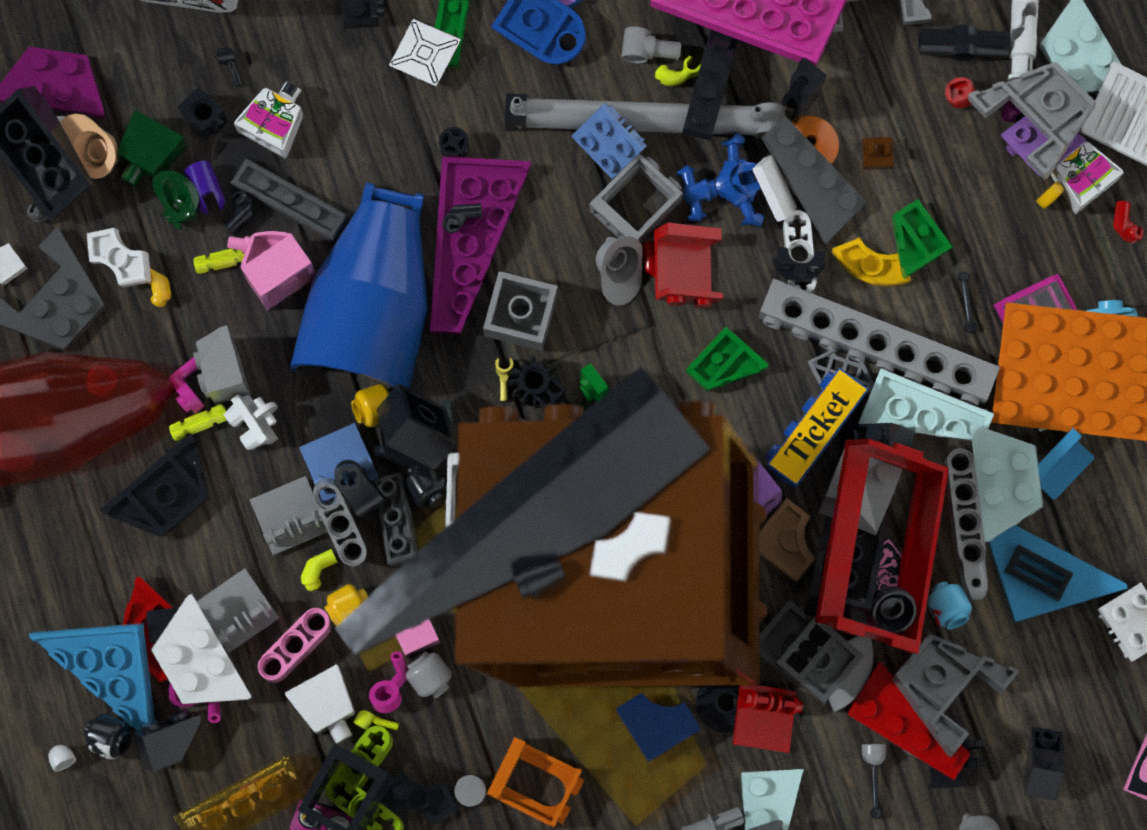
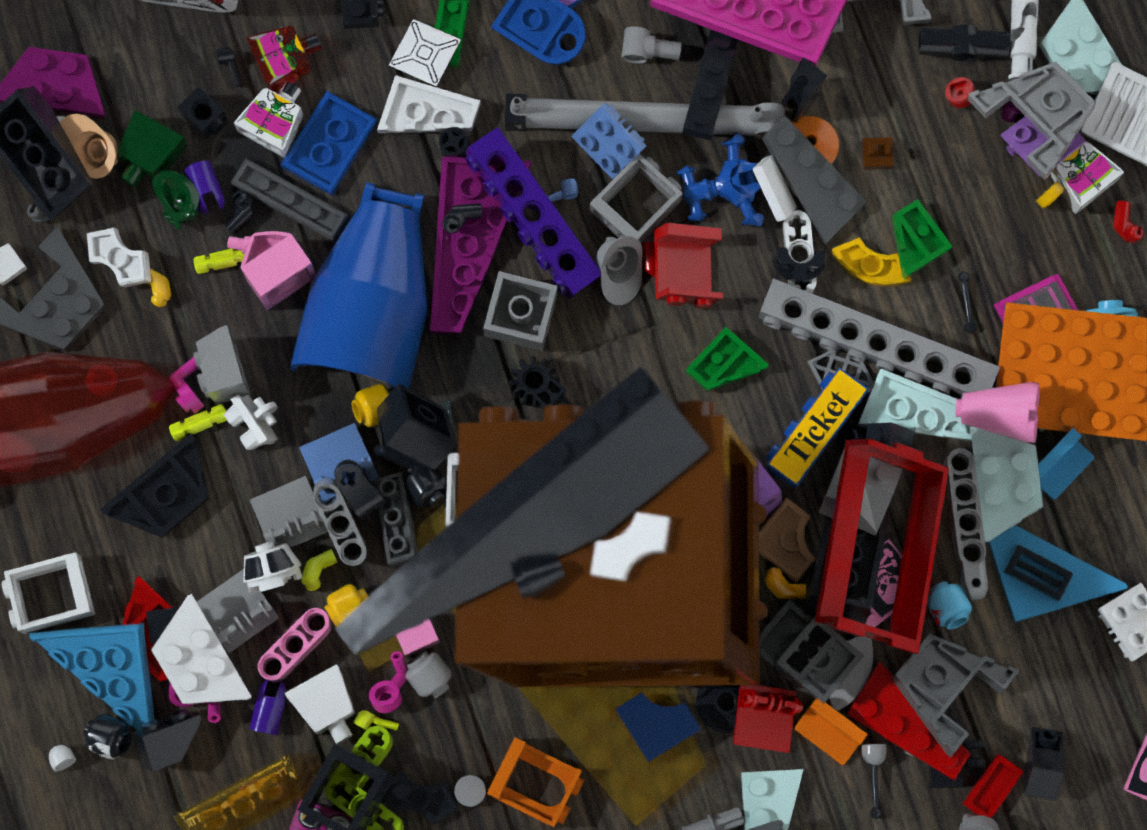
(79, 584): none -> white window
(268, 710): none -> dark purple piece
(270, 567): none -> white cone
(282, 55): none -> torso
(329, 143): none -> blue tile
(425, 108): none -> white wing
(496, 147): none -> dark purple brick
(504, 379): light yellow hand -> none
(568, 191): none -> medium blue hand
(592, 384): green wing -> none
(675, 78): neon yellow arm -> none
(780, 586): none -> light orange arm
(830, 731): none -> orange panel
(892, 609): black helmet -> none
(992, 787): none -> red tile
(1002, 410): none -> bright pink cone

